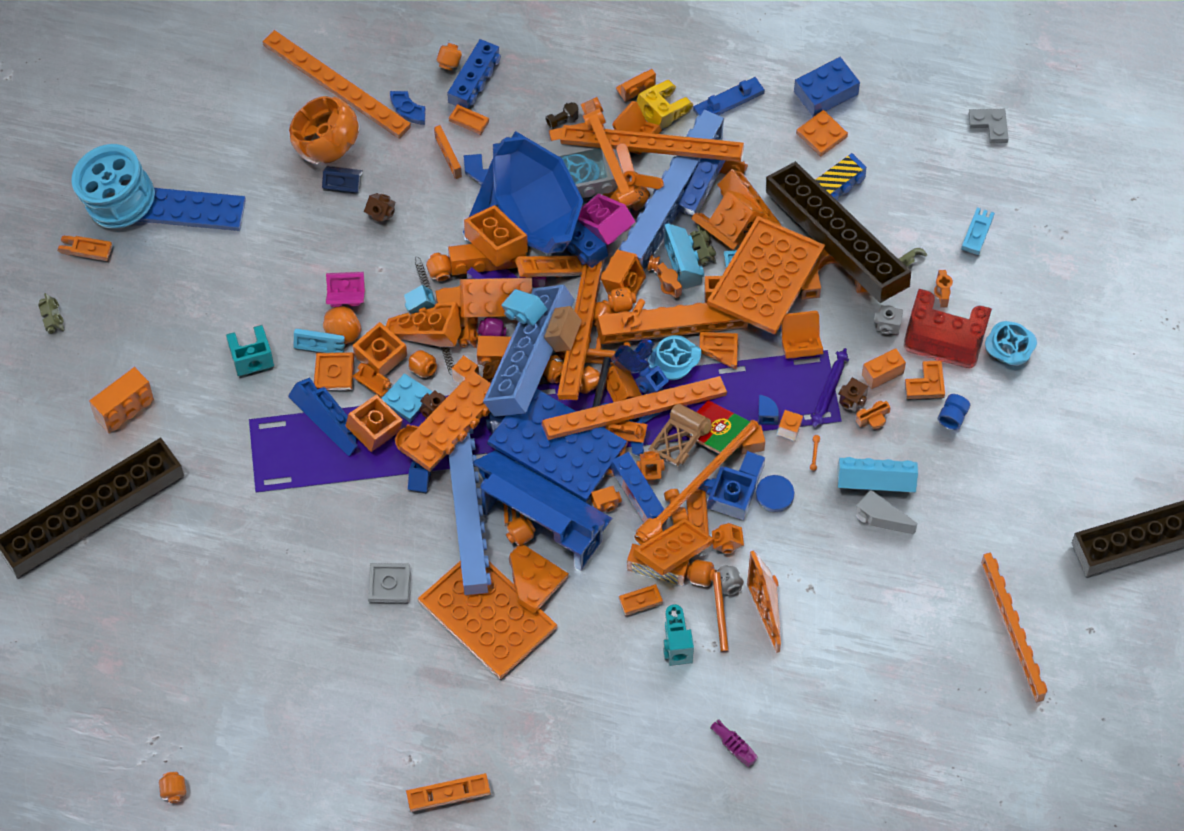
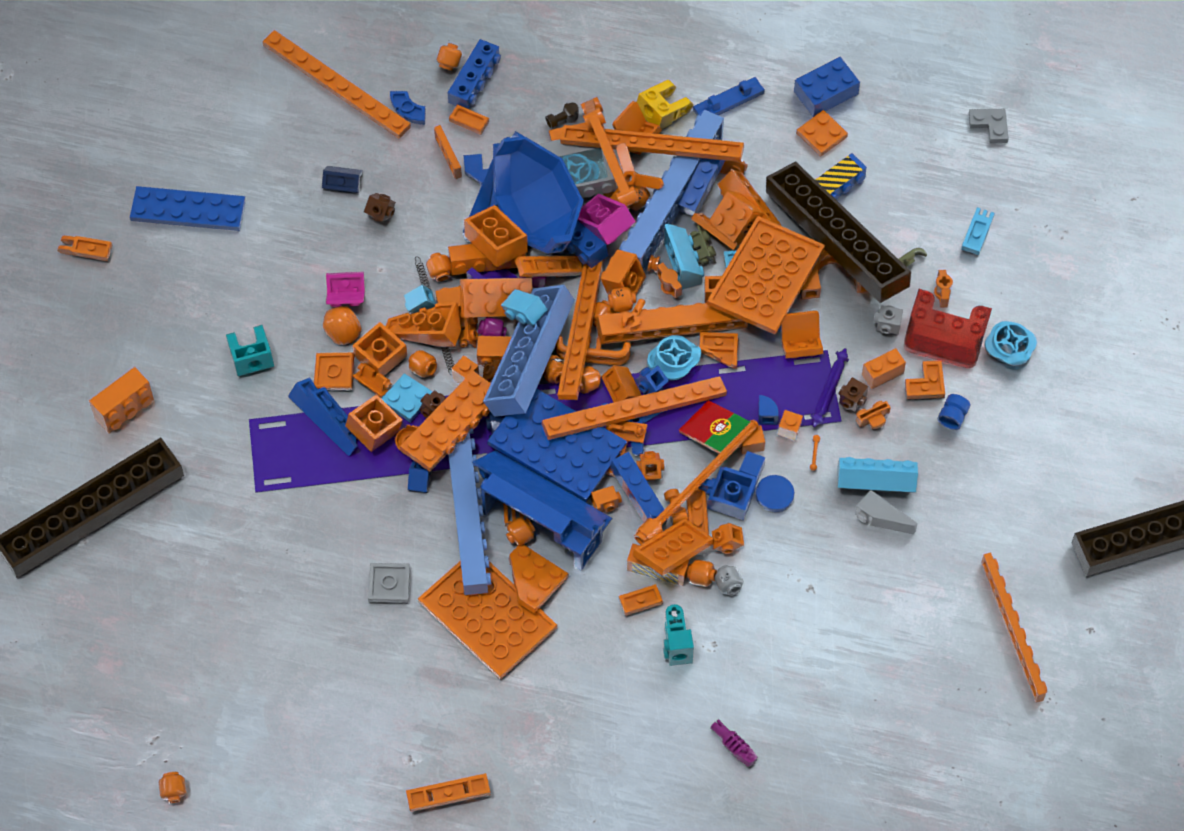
(49, 307): olive hinge -> none
(102, 173): medium azure wheel -> none
(318, 341): medium azure hinge -> none
(333, 123): orange wheel -> none
(562, 328): medium nougat brick -> none
(602, 381): black bar -> none
(633, 360): clear blue brick -> none
(637, 85): orange bracket -> none
(690, 424): medium nougat piece -> none
(720, 612): orange bar -> none
(764, 594): orange slope -> none

